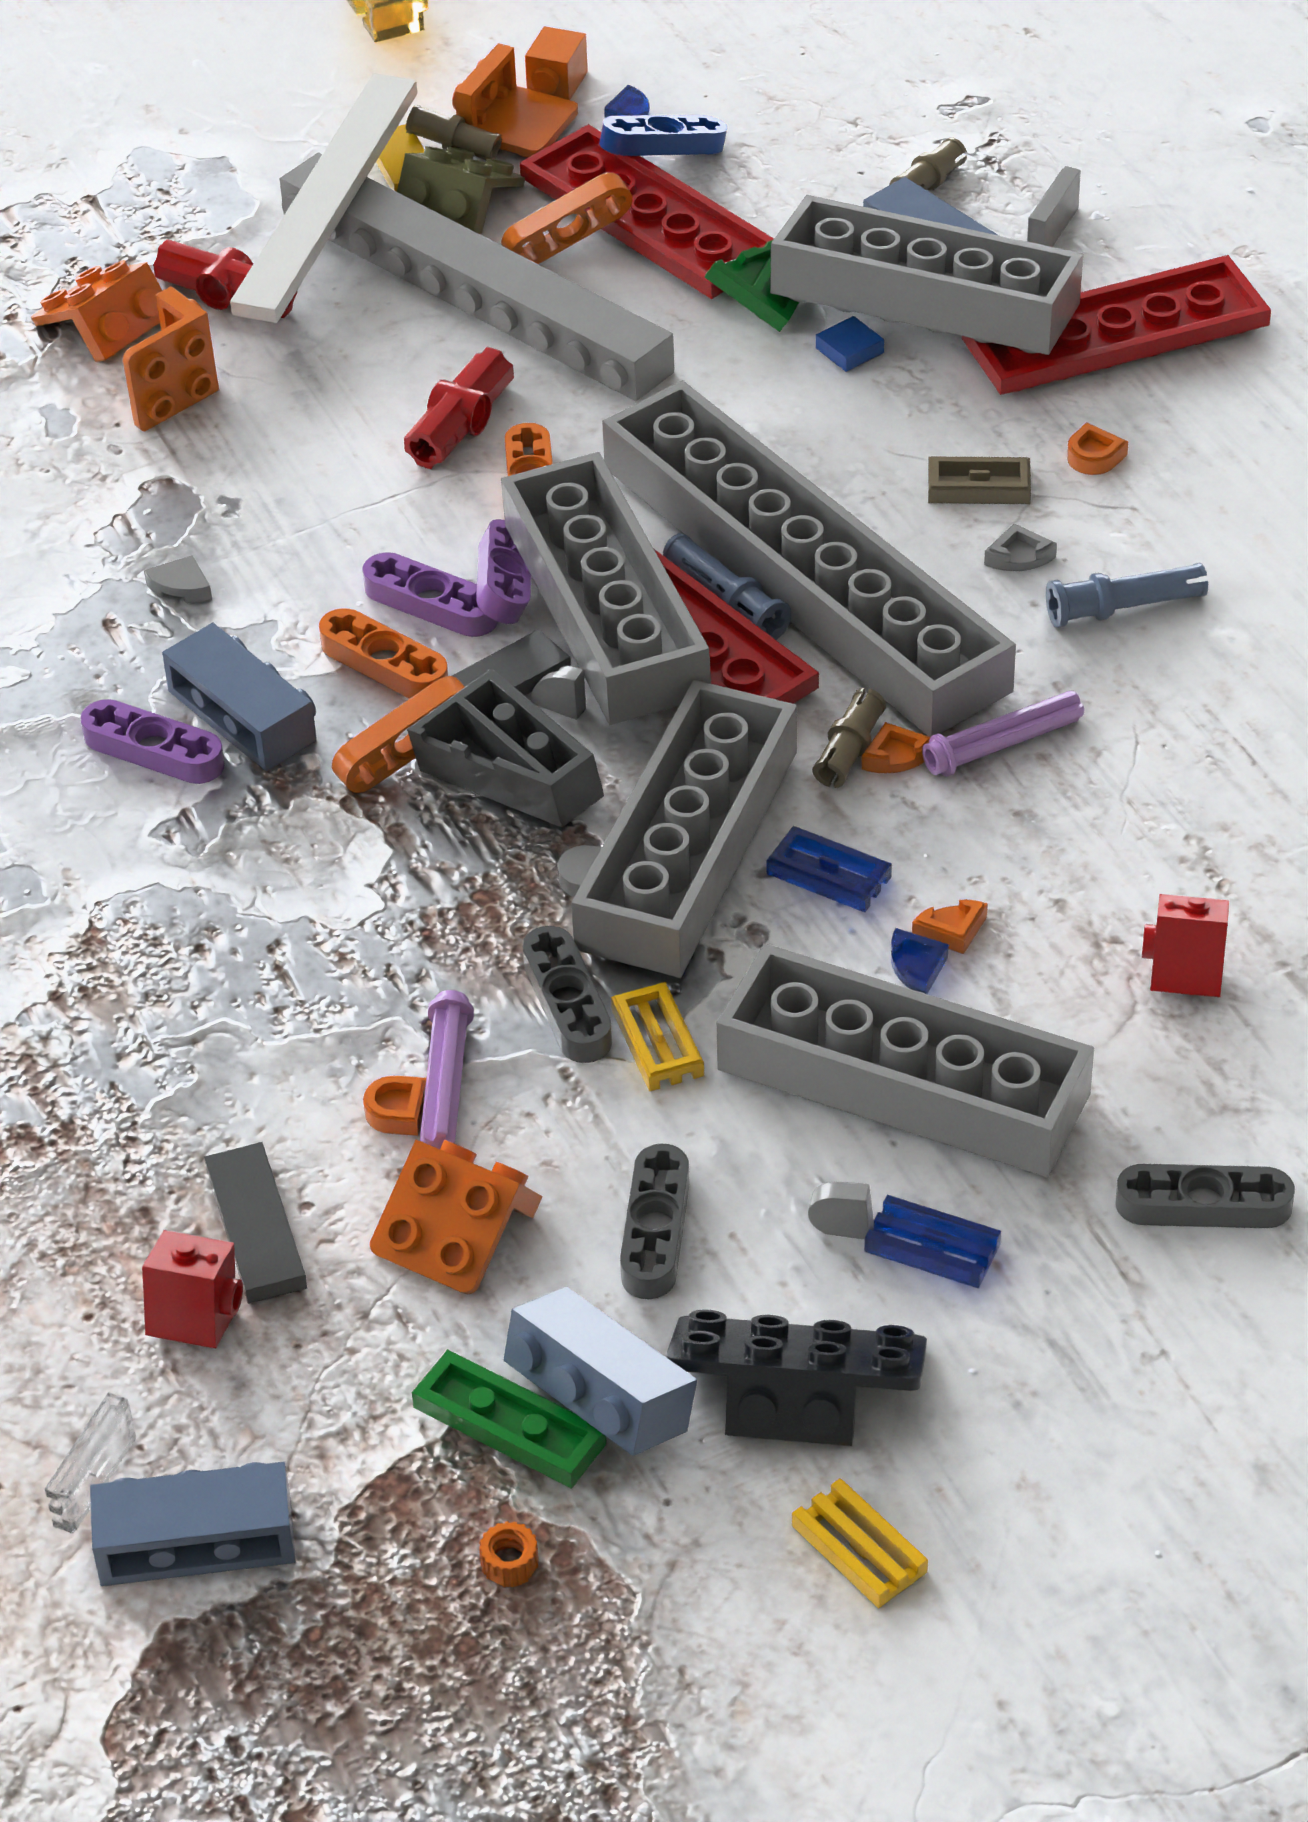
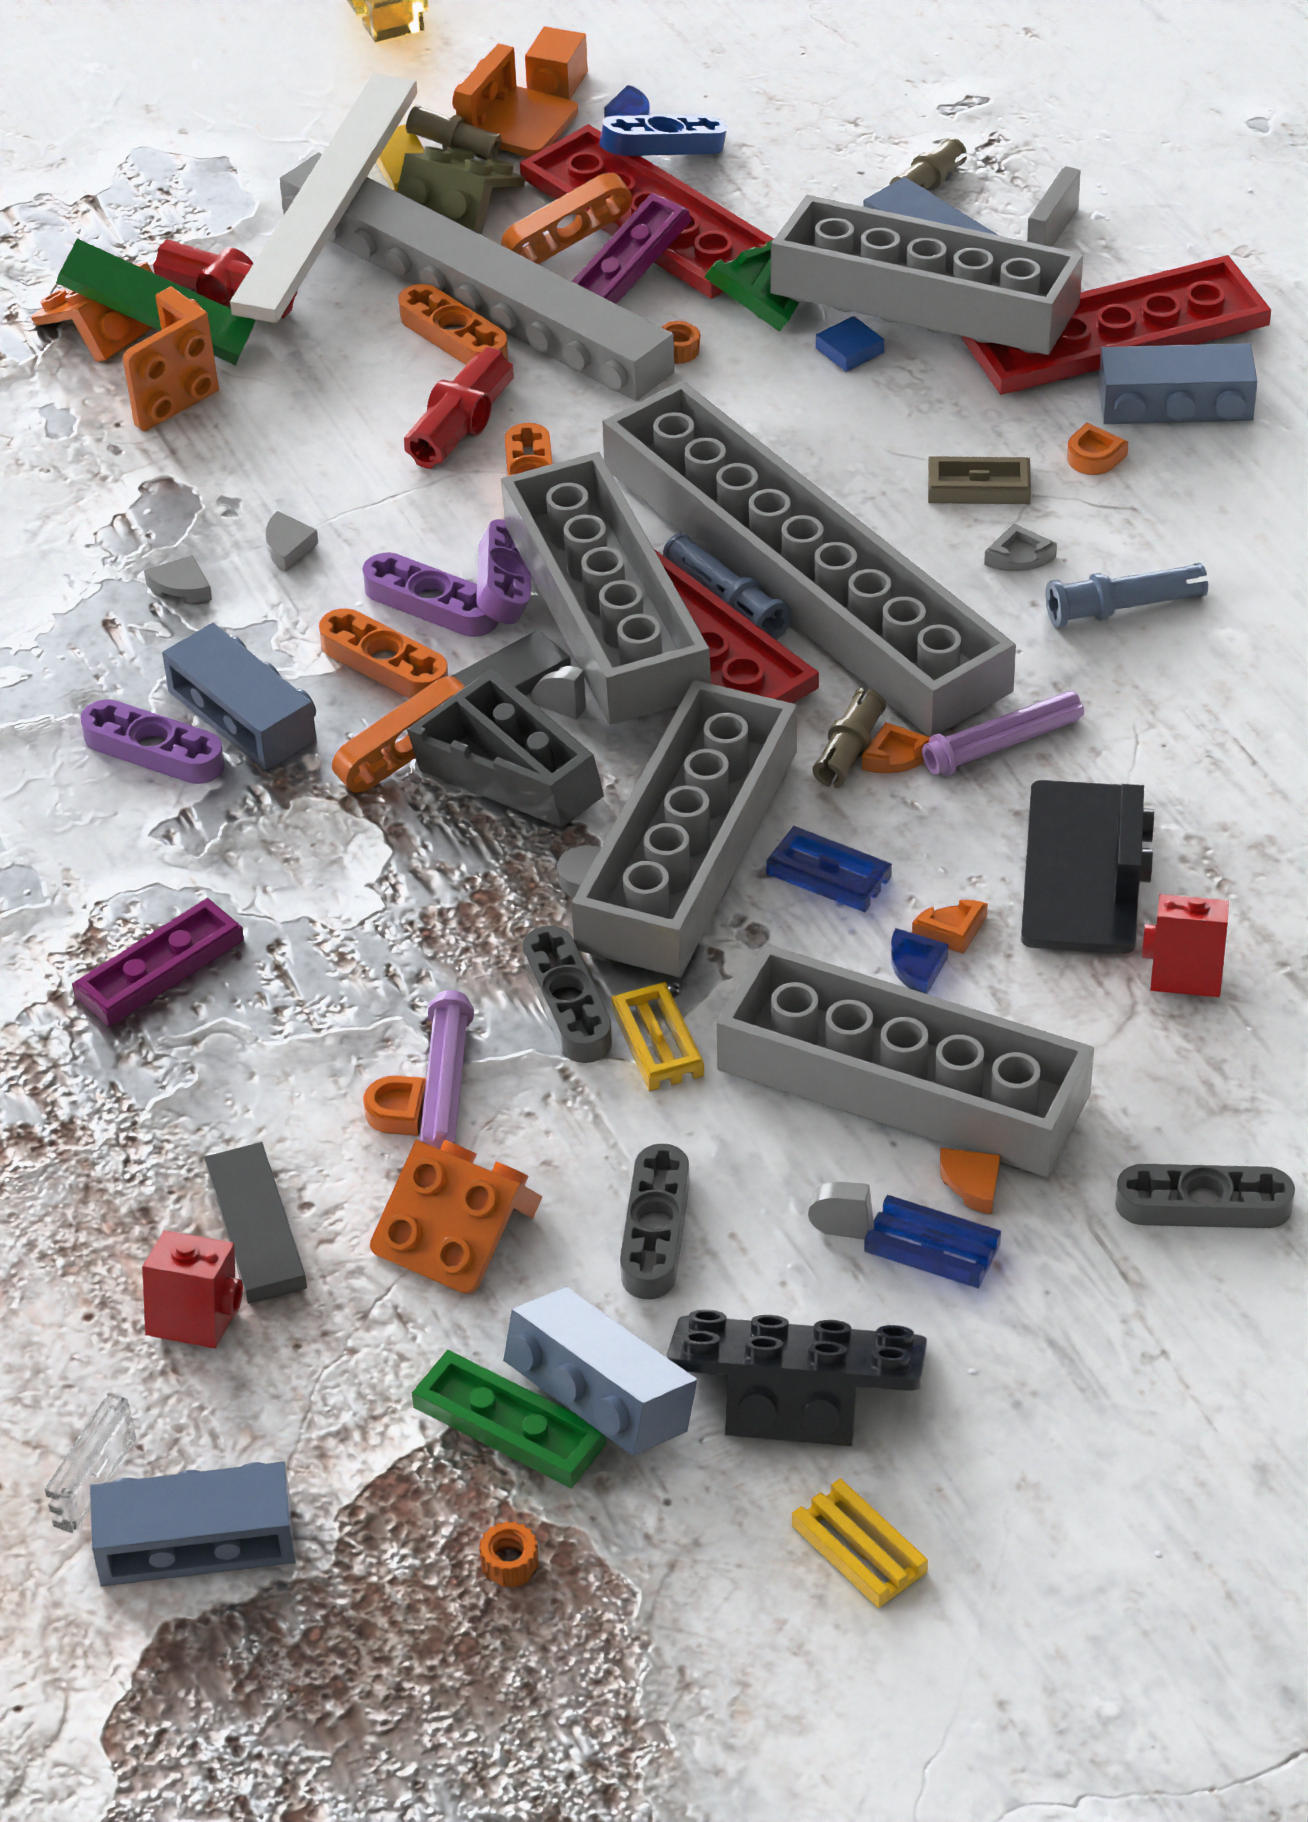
(133, 293): none -> green tile
(158, 962): none -> magenta tile
(288, 540): none -> light grey tile
(429, 310): none -> orange beam
(633, 248): none -> magenta tile
(686, 340): none -> orange axle
(971, 1176): none -> orange tile
(1085, 865): none -> black bracket
(1177, 383): none -> sand blue brick

